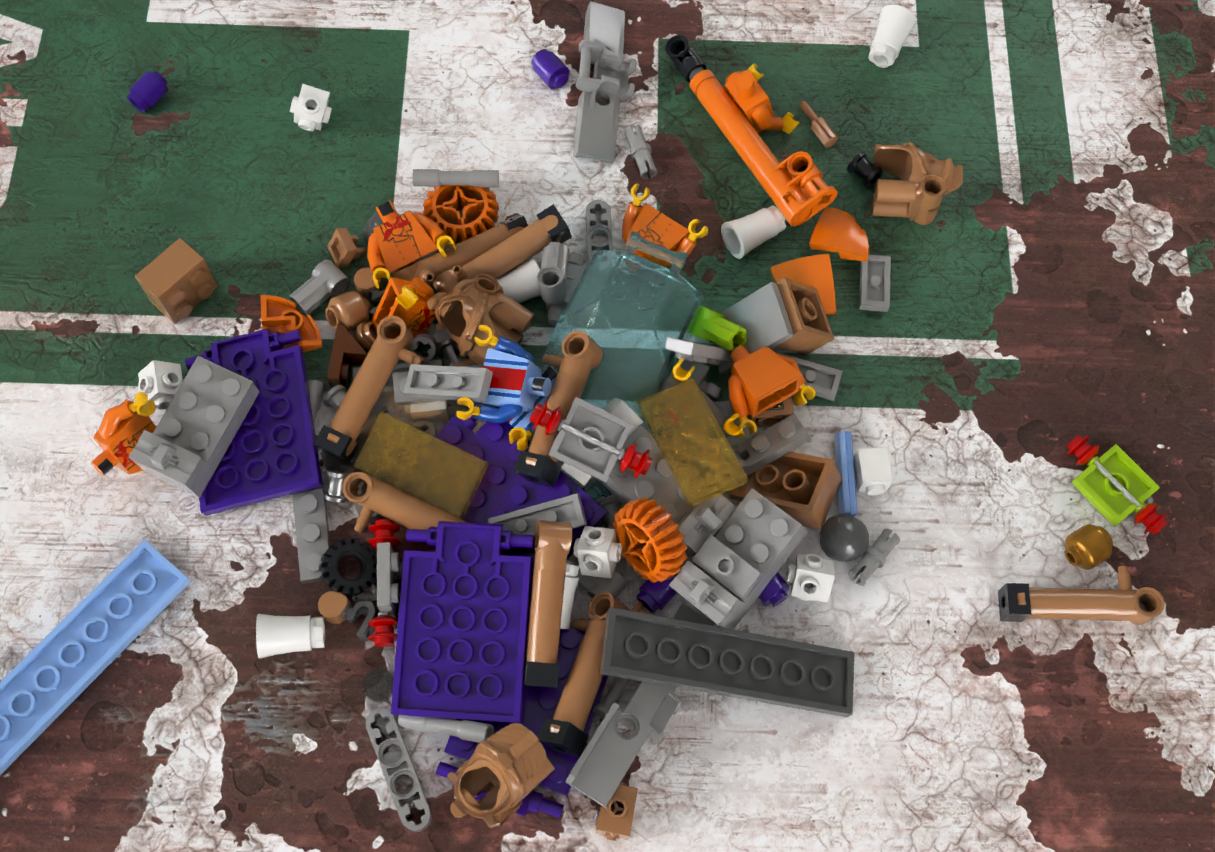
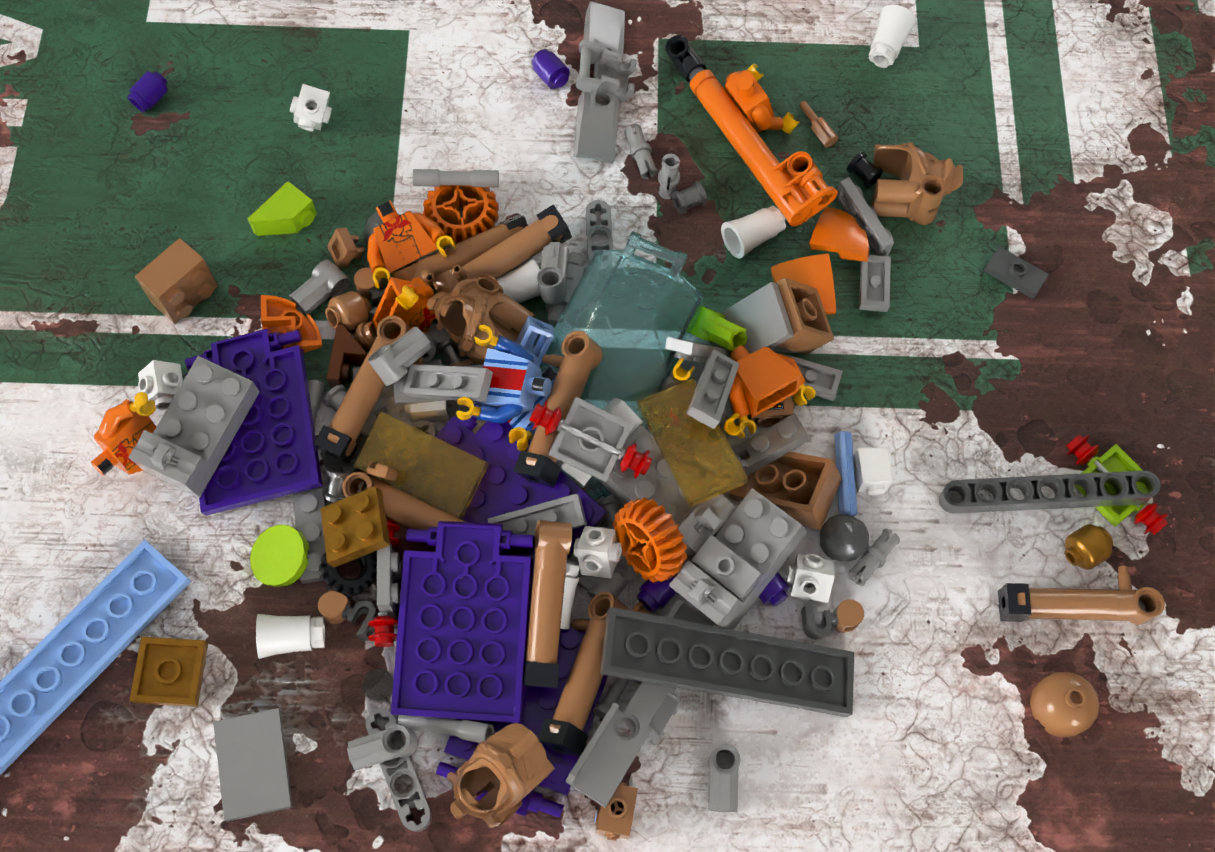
(169, 671): none -> pearl gold plate
(252, 765): none -> light grey tile
(279, 556): none -> lime tile
(283, 212): none -> lime slope
(354, 526): none -> pearl gold plate
(380, 748): none -> light grey piece
(382, 471): none -> medium nougat tile
(393, 360): none -> light grey piece
(536, 338): none -> light blue piece
(658, 228): orange torso -> none
(668, 175): none -> light grey pin
(689, 197): none -> flat silver bush
(713, 389): none -> light grey plate
(723, 782): none -> light grey piece
(844, 619): none -> leg
(852, 201): none -> light grey plate
(1016, 272): none -> dark grey plate
(1061, 485): none -> dark grey beam
(1064, 704): none -> medium nougat cylinder

